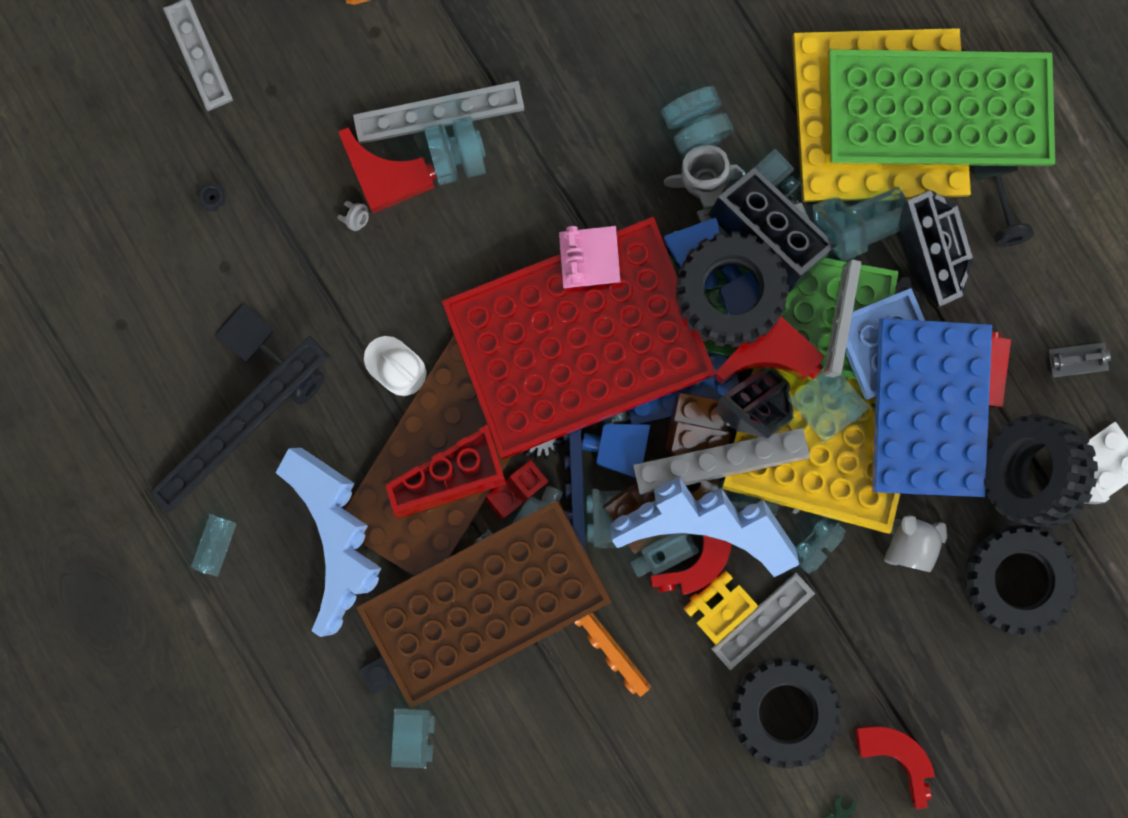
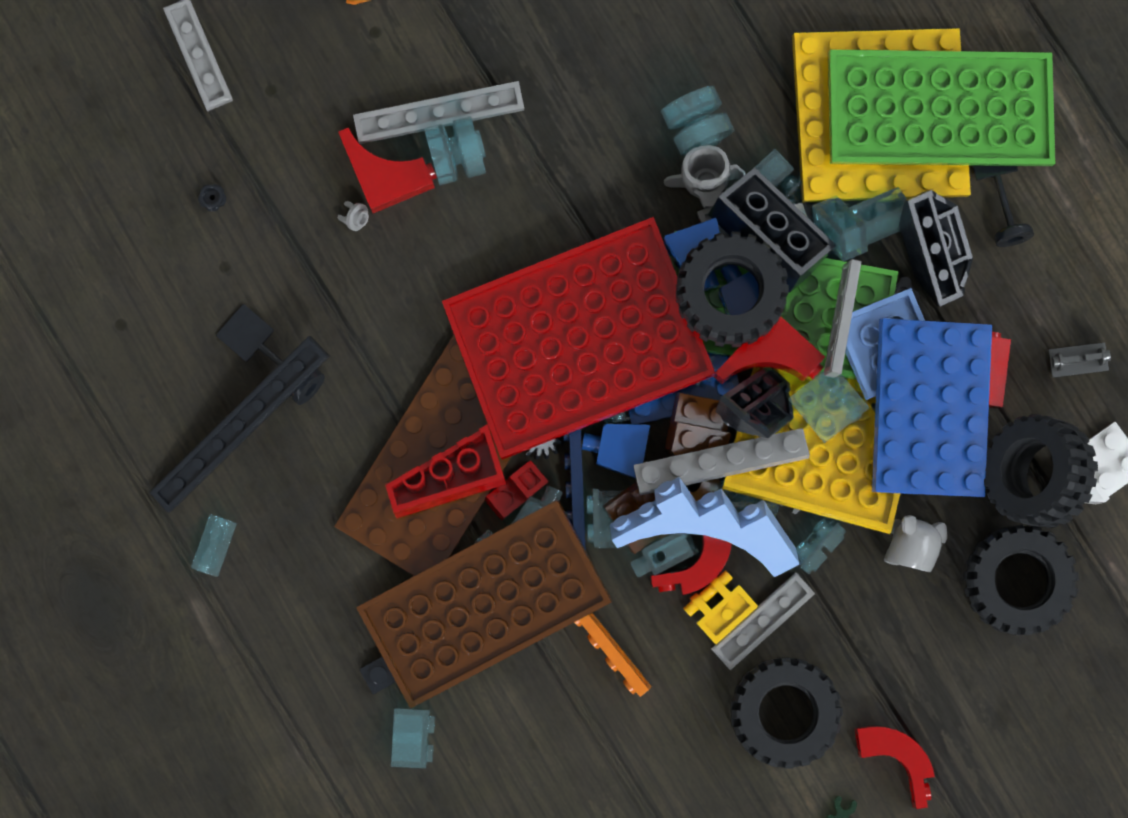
(341, 533): light blue arch -> none
(395, 365): white piece -> none
(589, 256): bright pink hinge -> none

